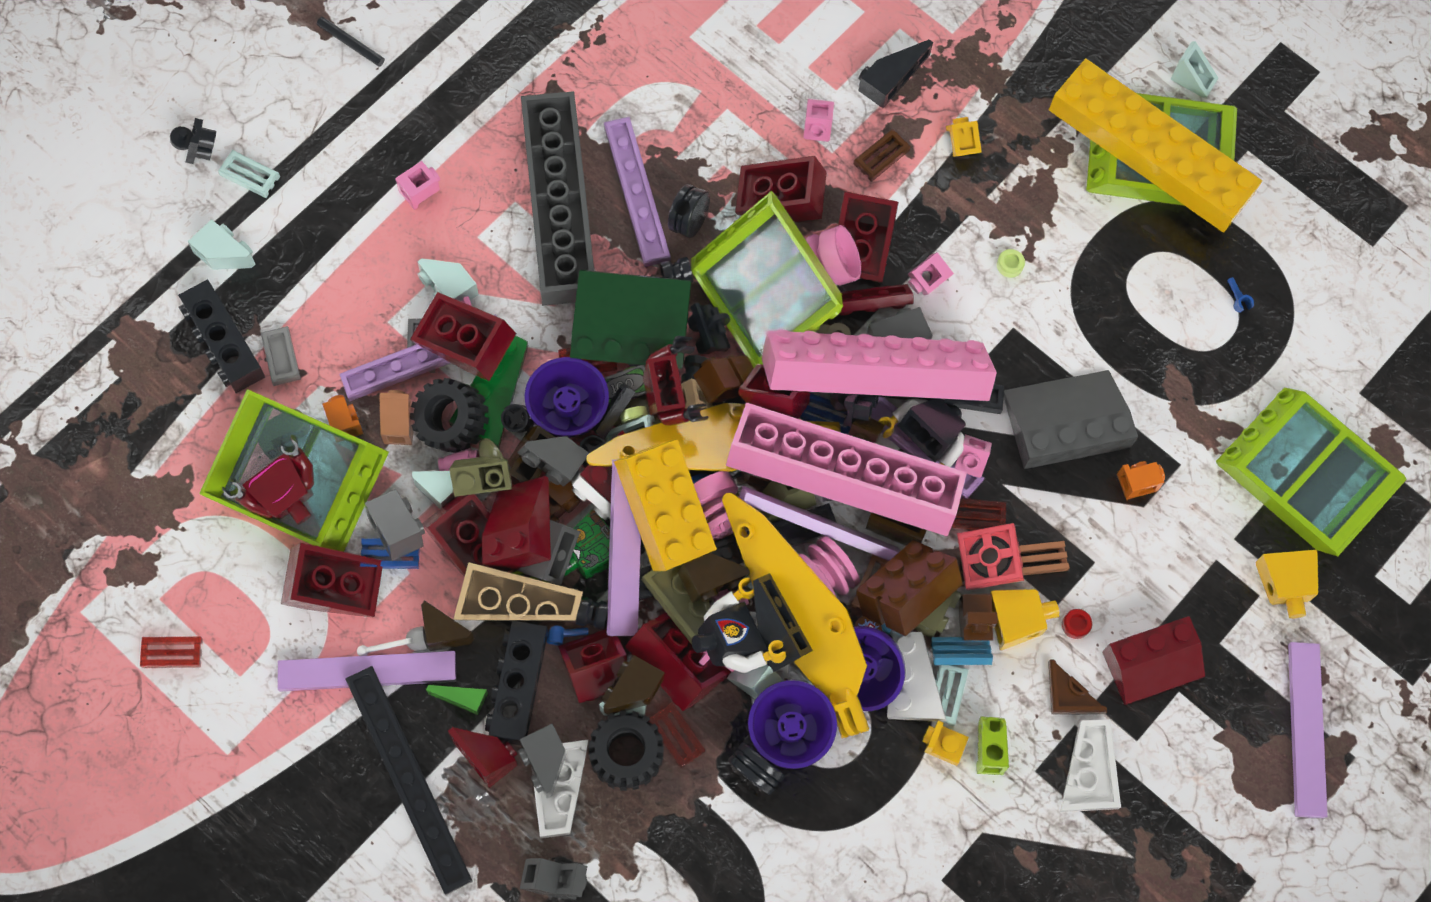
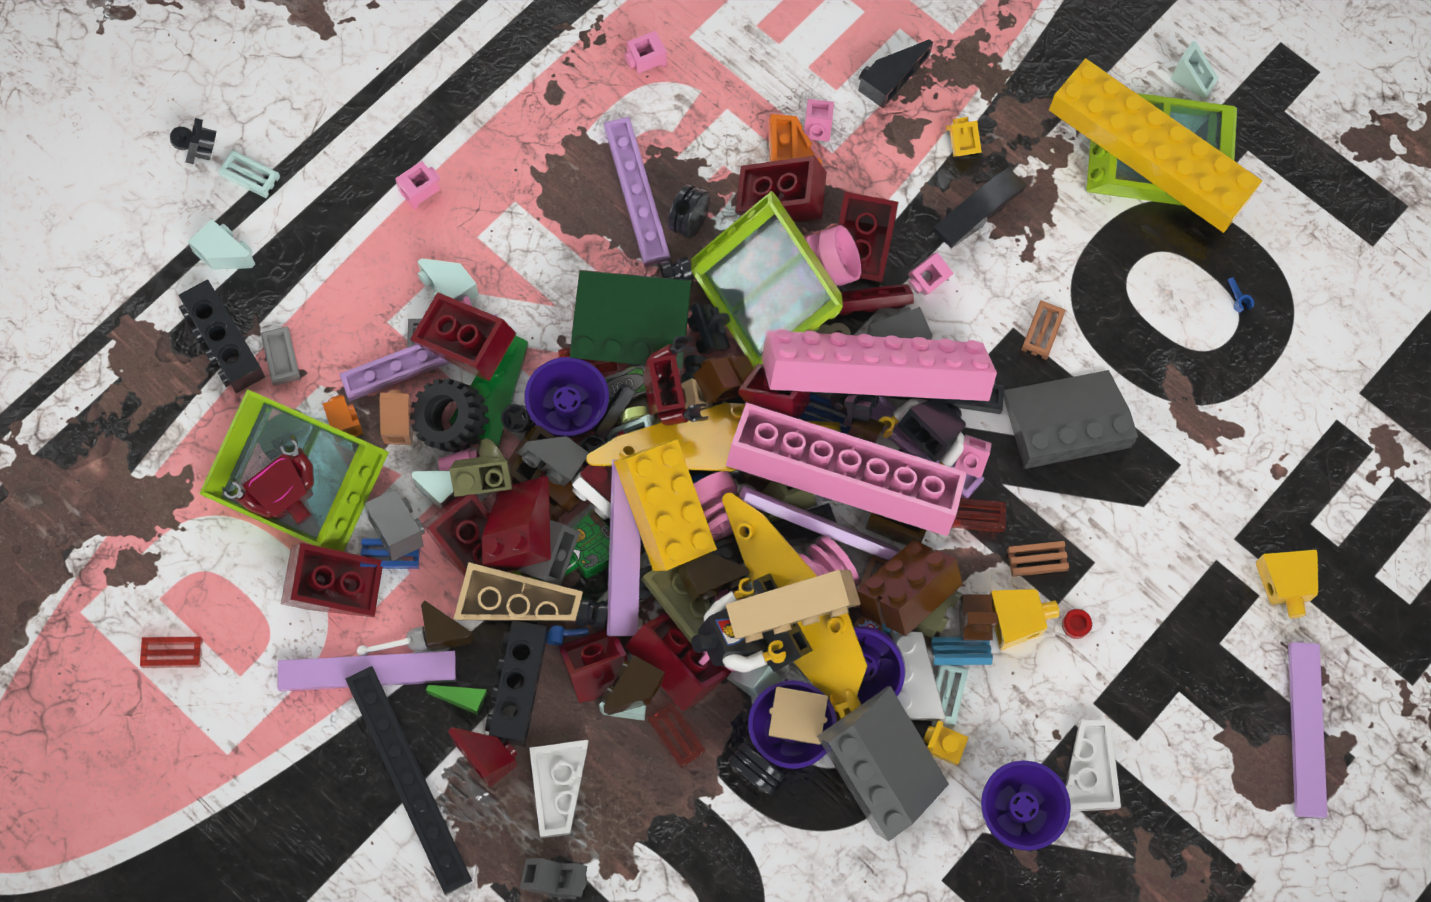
(350, 41): black bar -> none
(546, 756): dark grey slope -> none
(557, 194): dark grey brick -> none
(626, 725): black tyre -> none
(646, 52): none -> bright pink brick
(788, 138): none -> orange wing
(793, 604): none -> tan wedge
(798, 715): none -> tan piece
(867, 168): reddish brown tile -> none
(884, 763): none -> dark grey slope
(979, 207): none -> black slope
(991, 558): coral piece -> none
(992, 746): lime leg -> none
(1010, 263): yellowish green tile -> none
(1036, 349): none -> nougat tile
(1041, 802): none -> dark purple piece
(1069, 695): reddish brown tile -> none
(1141, 479): orange brick -> none
(1155, 660): dark red slope -> none
(1311, 471): window -> none

